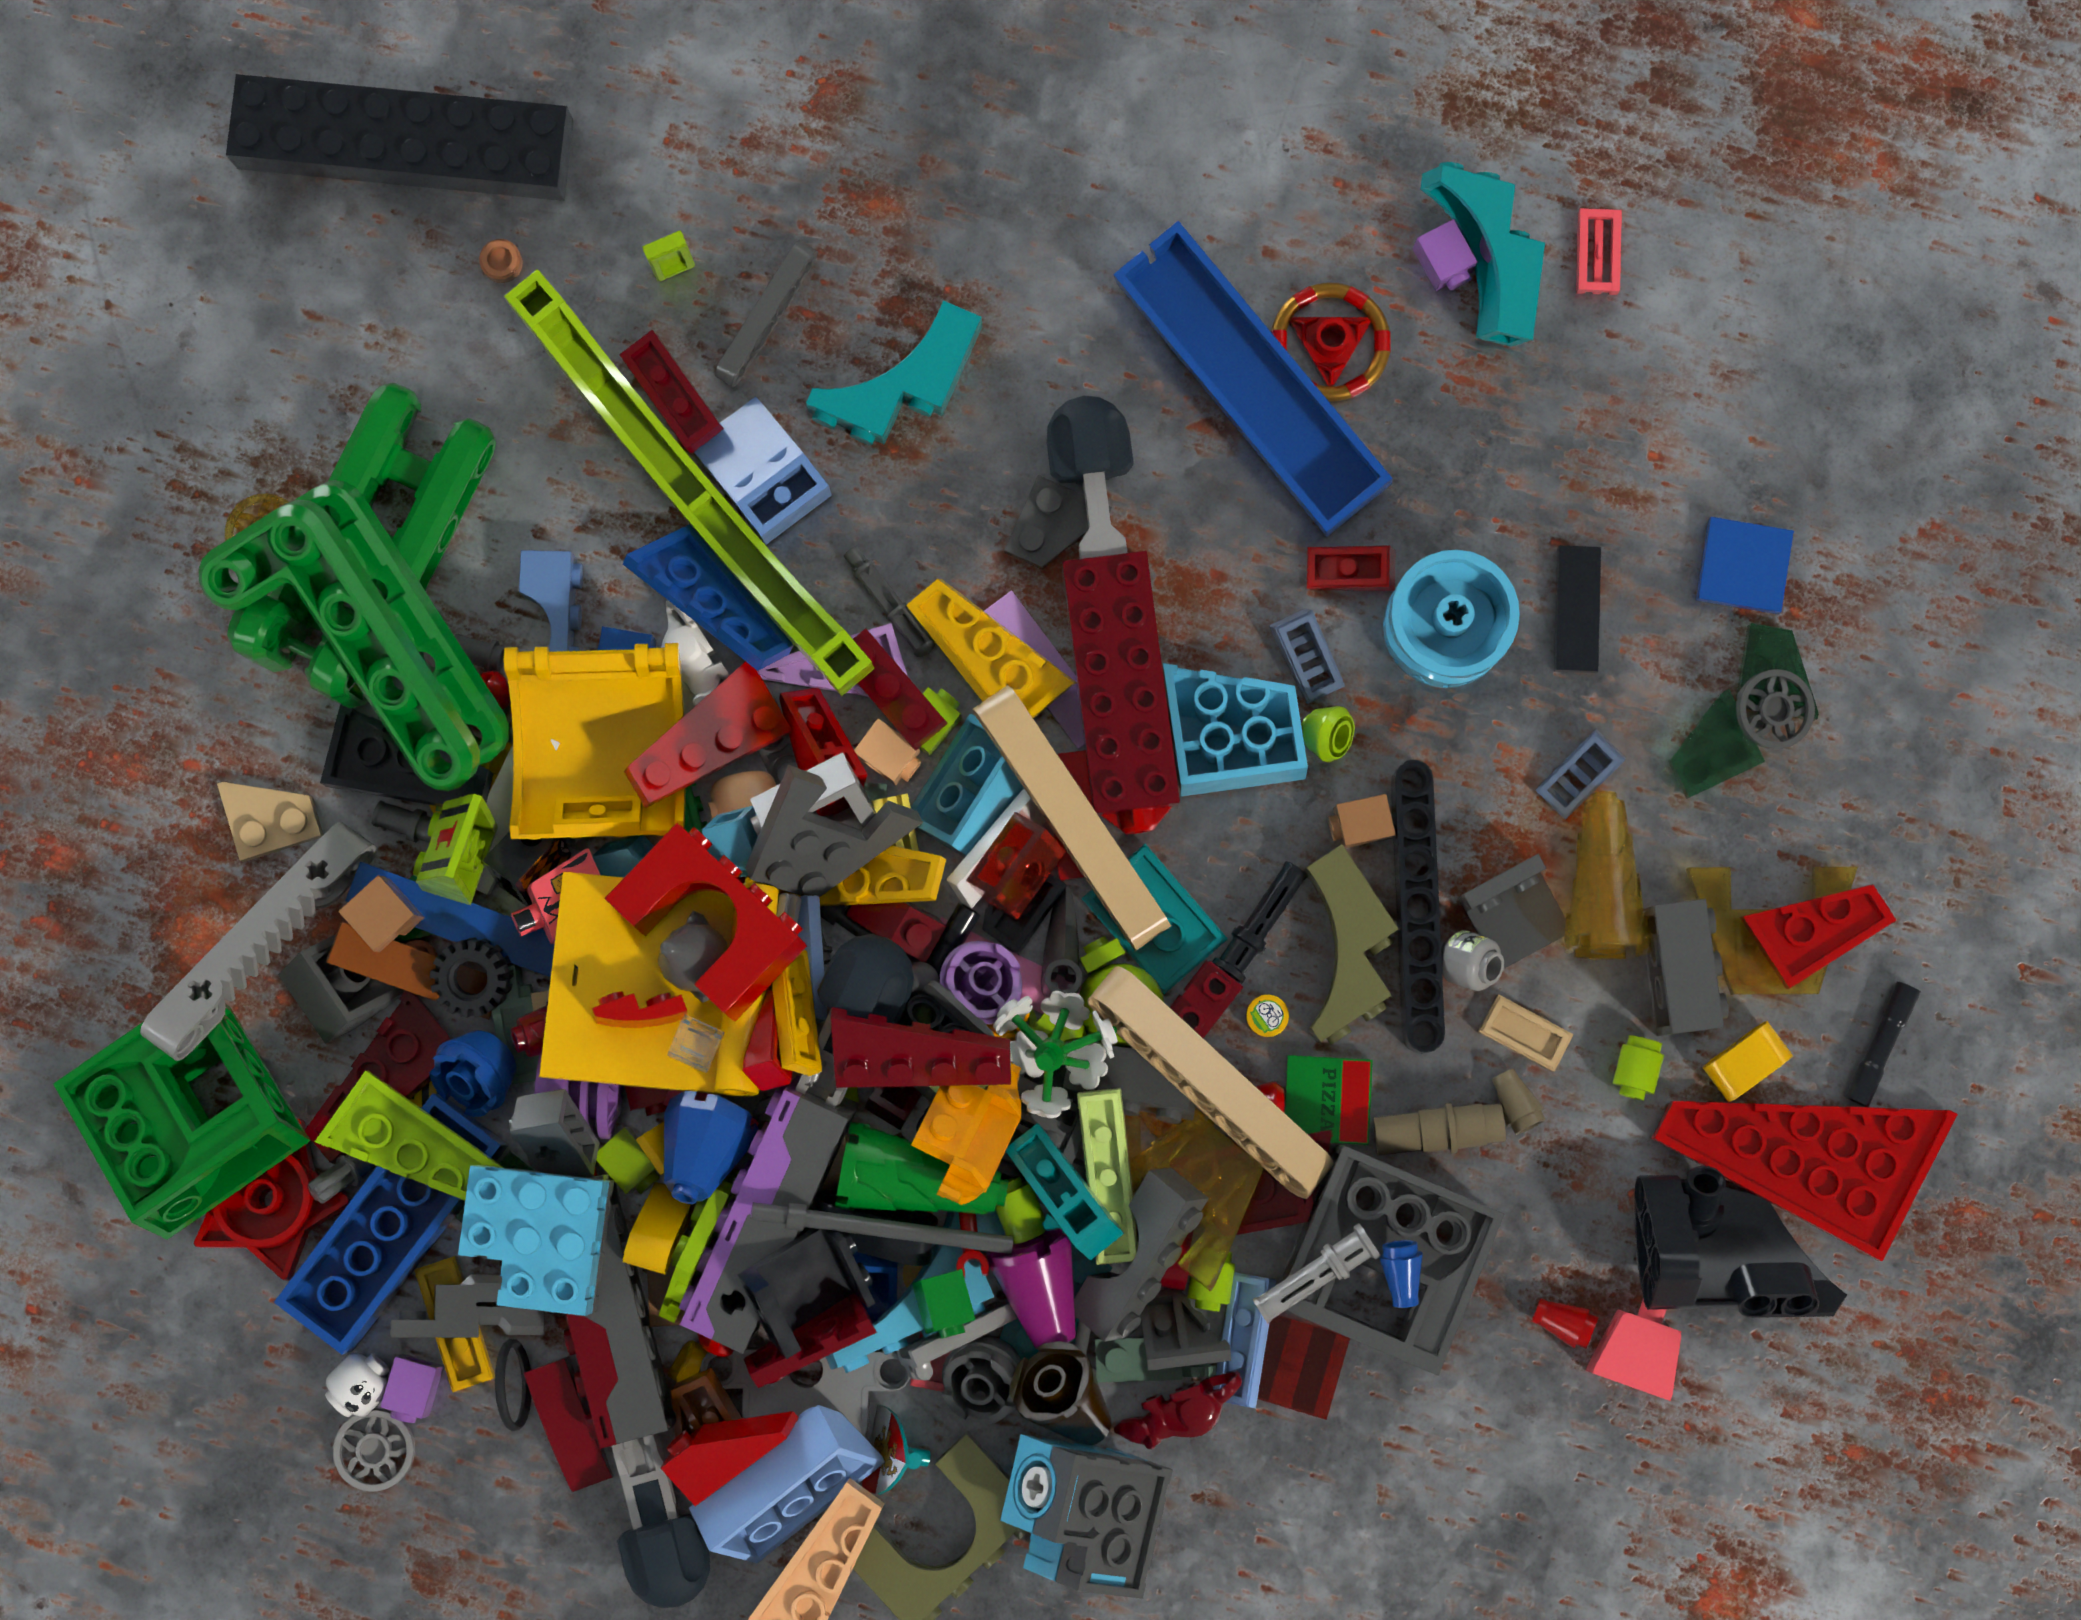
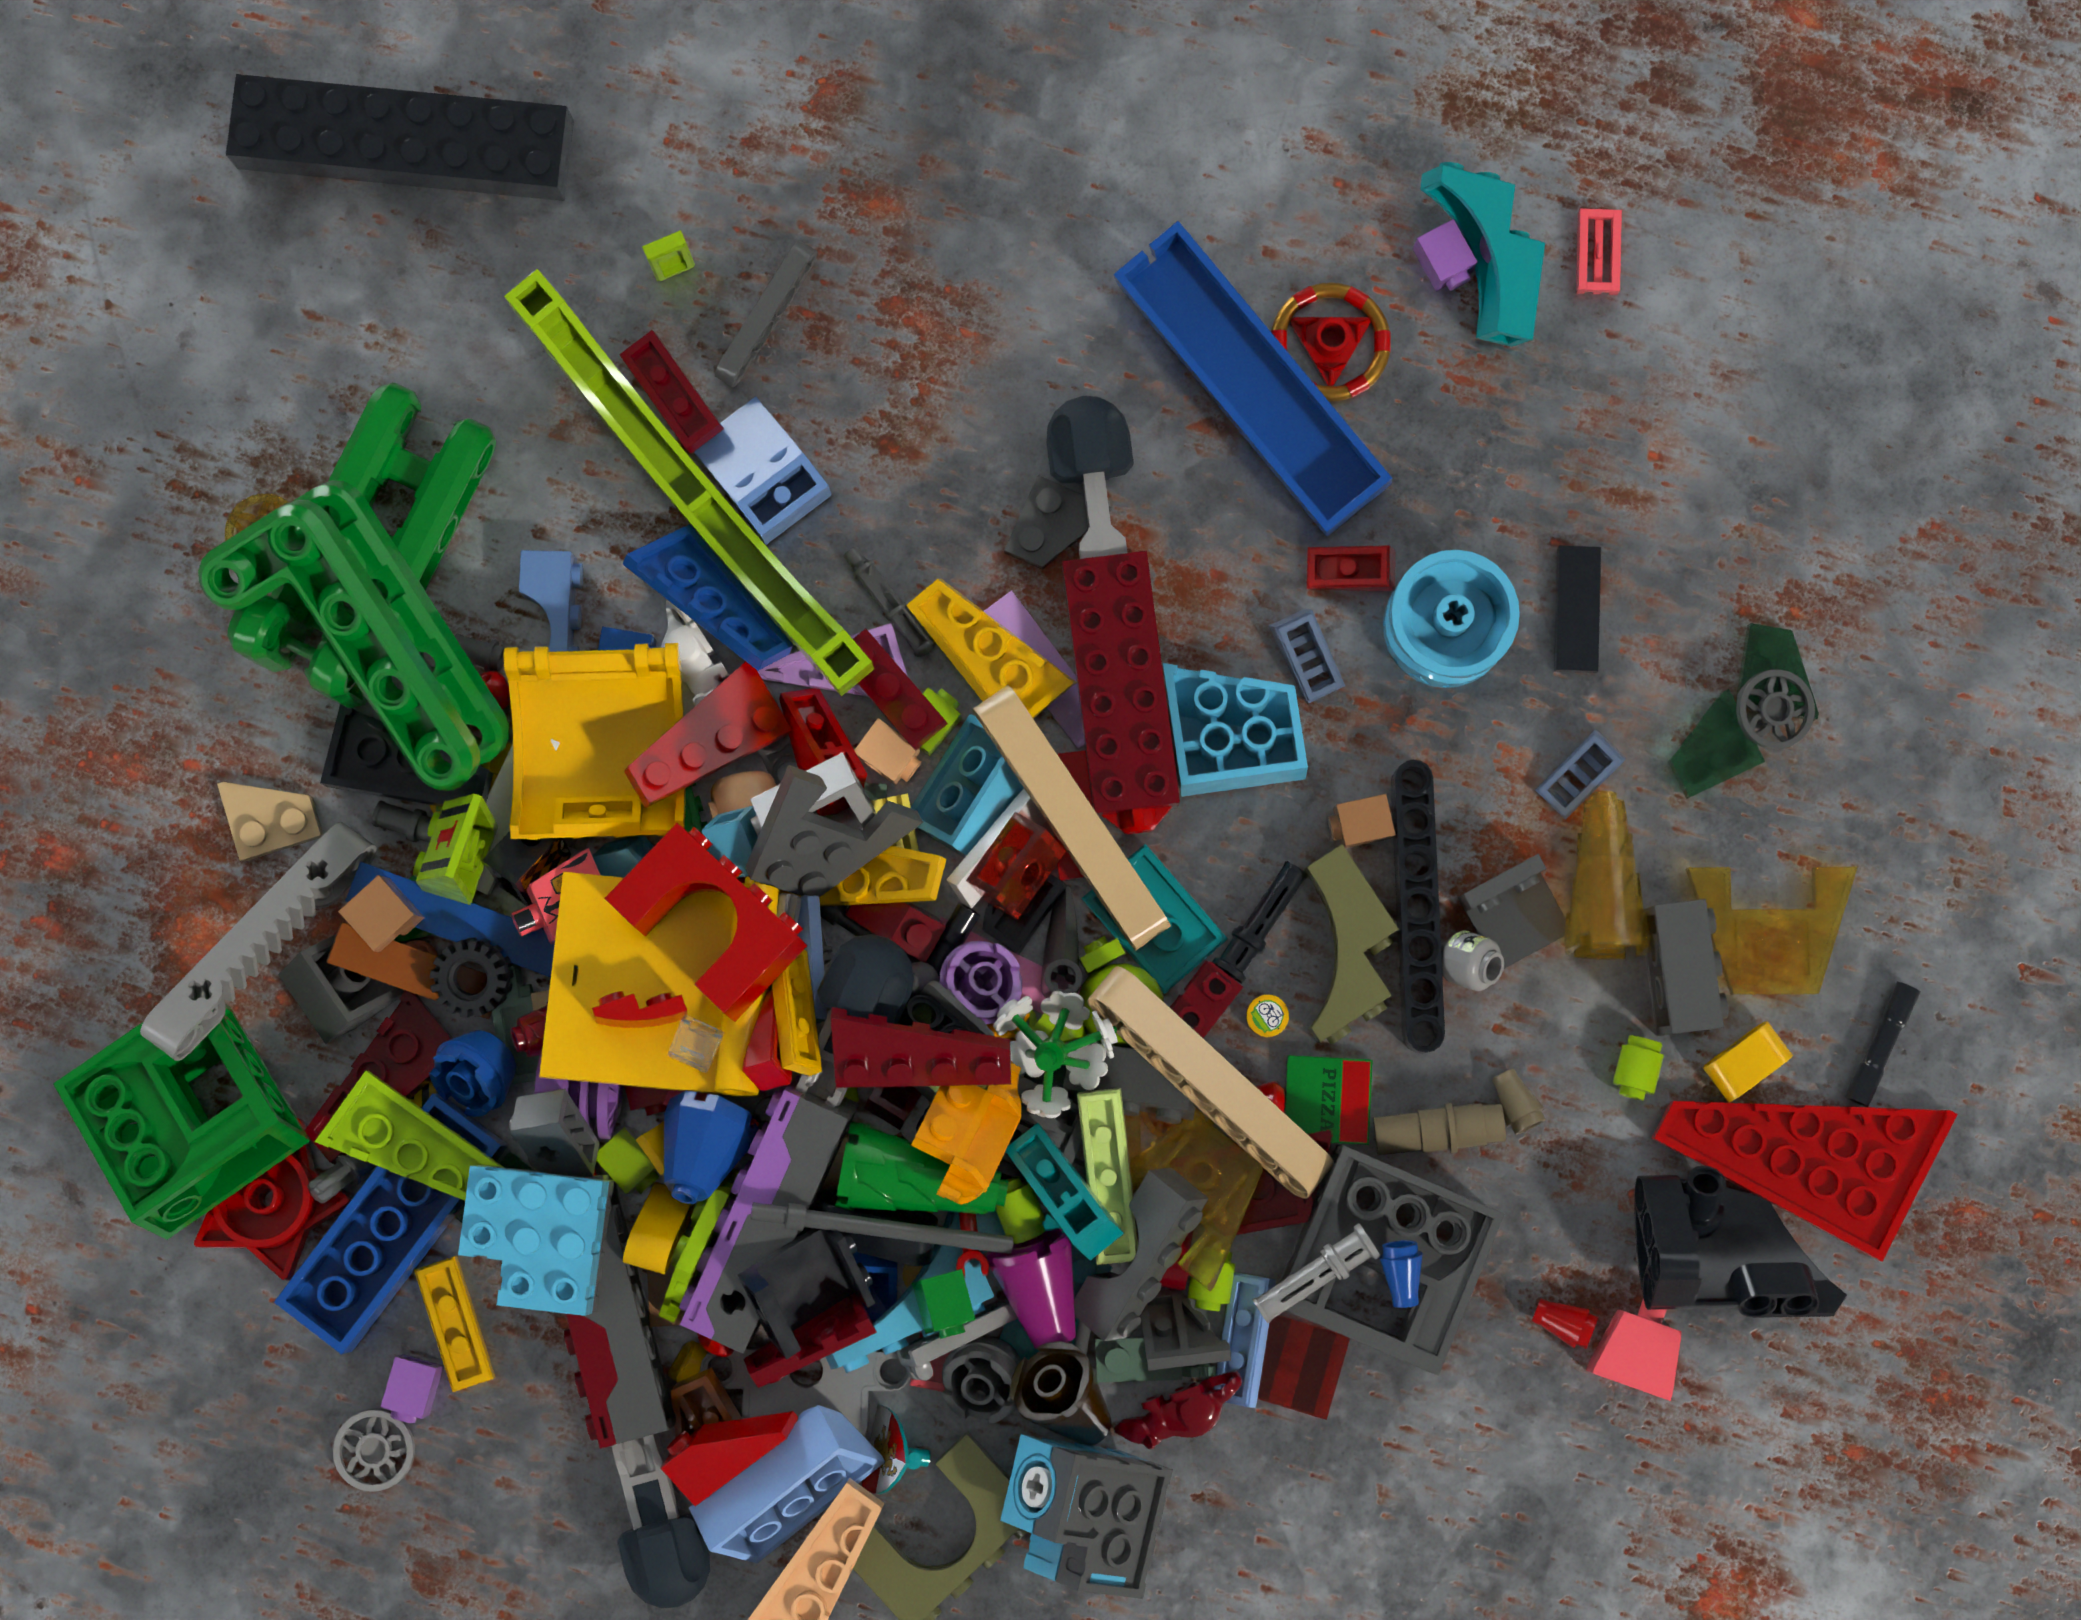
(357, 1384): white head -> none
(460, 1317): dark grey plate -> none
(500, 261): nougat tile -> none
(500, 1385): black tyre -> none
(565, 1425): dark red slope -> none
(690, 953): dark grey hat -> none
(922, 378): teal arch -> none
(1328, 732): lime cone -> none
(1525, 1033): tan tile -> none
(1744, 565): blue tile -> none
(1817, 931): red wing -> none

